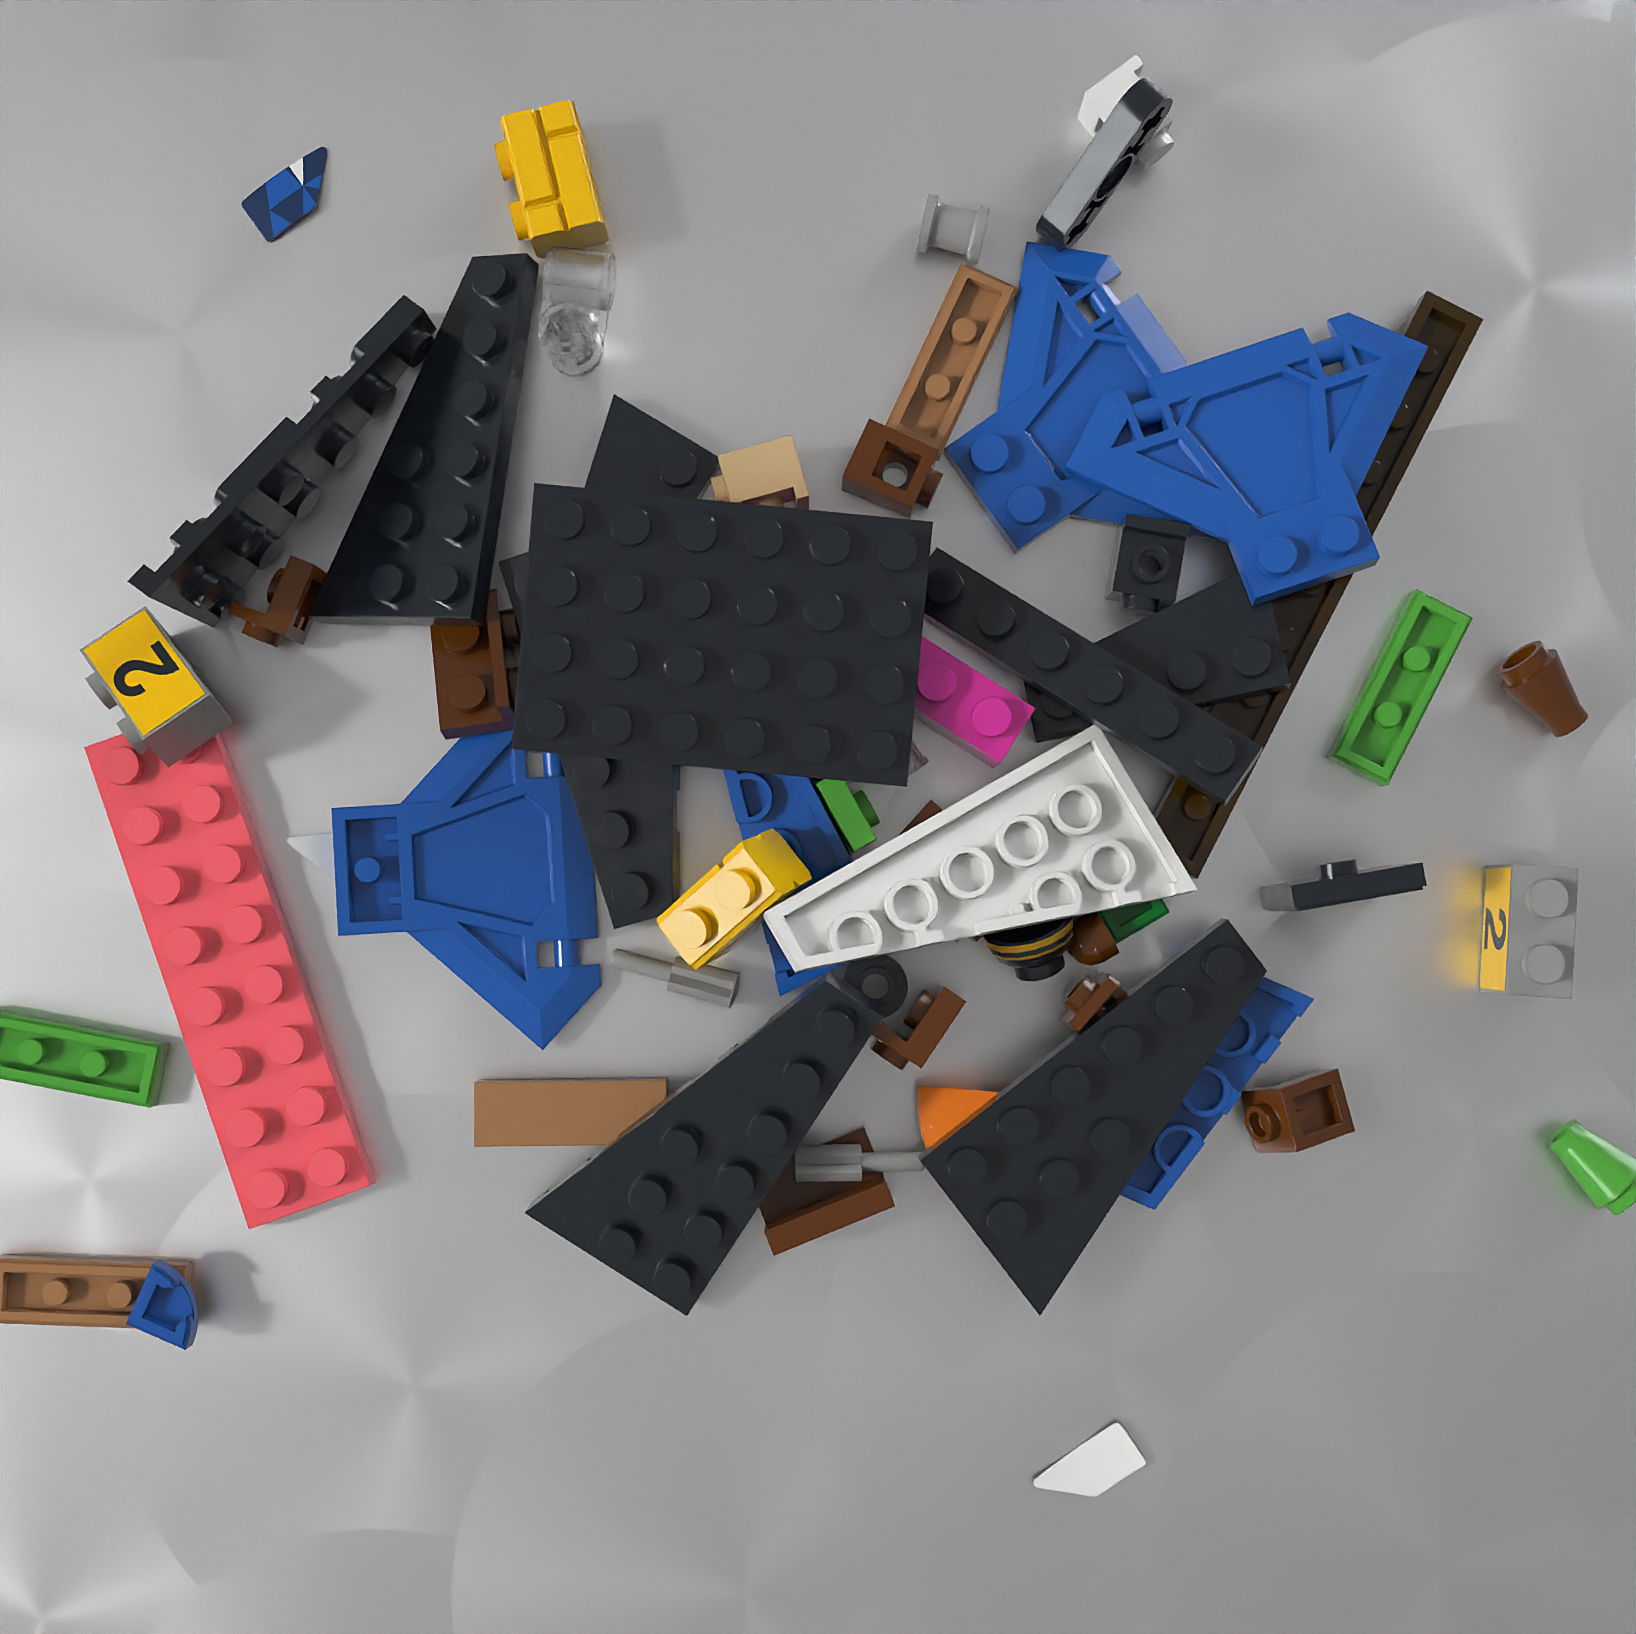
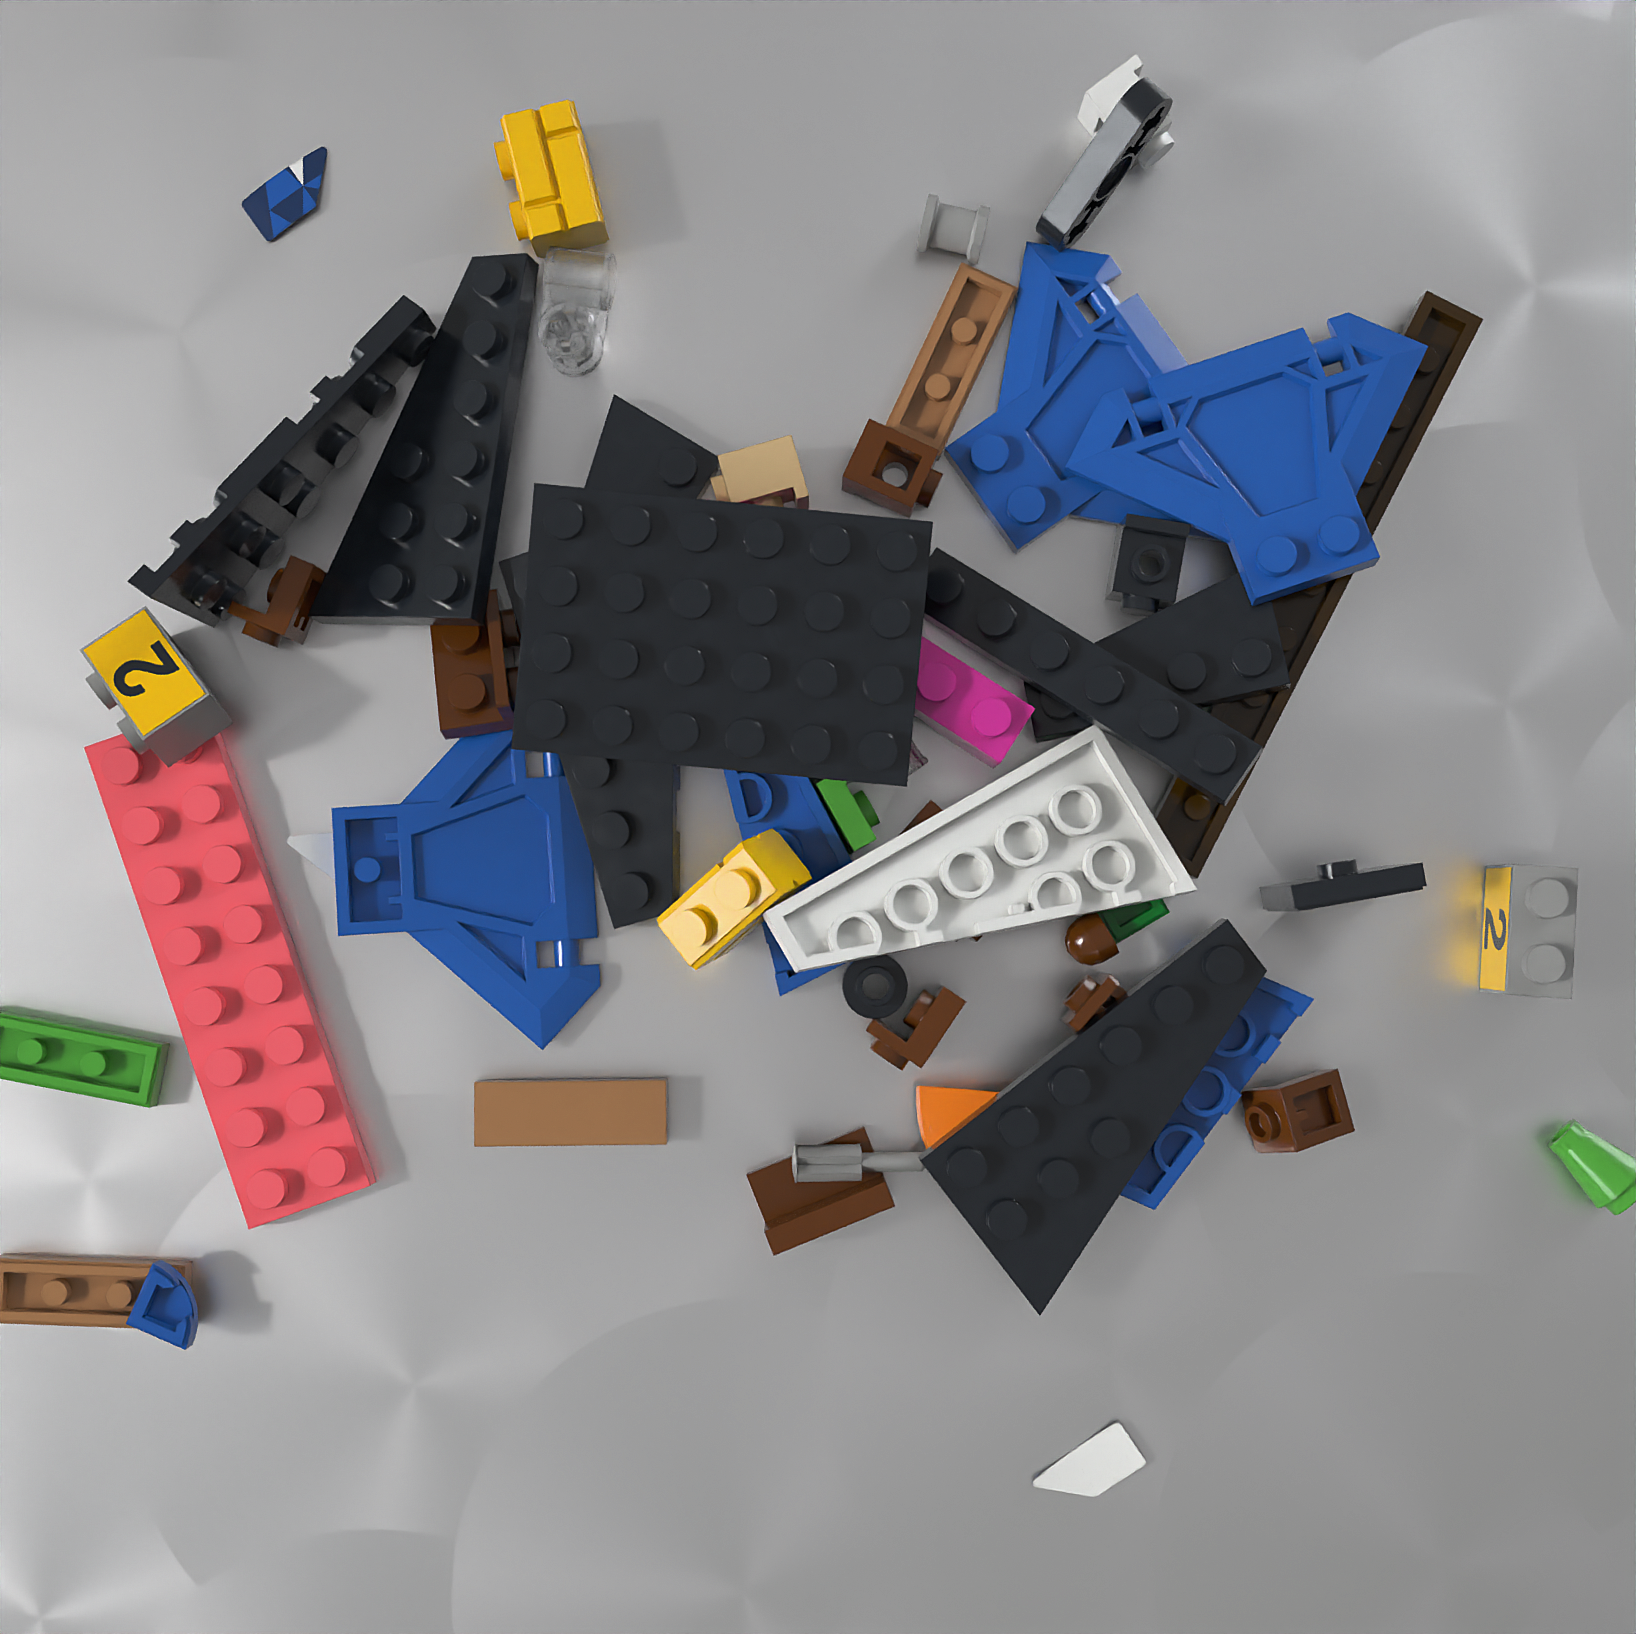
(698, 1165): black wing -> none
(705, 983): light grey axle -> none
(1033, 949): black piece -> none
(1399, 687): bright green tile -> none
(1542, 686): reddish brown cone -> none

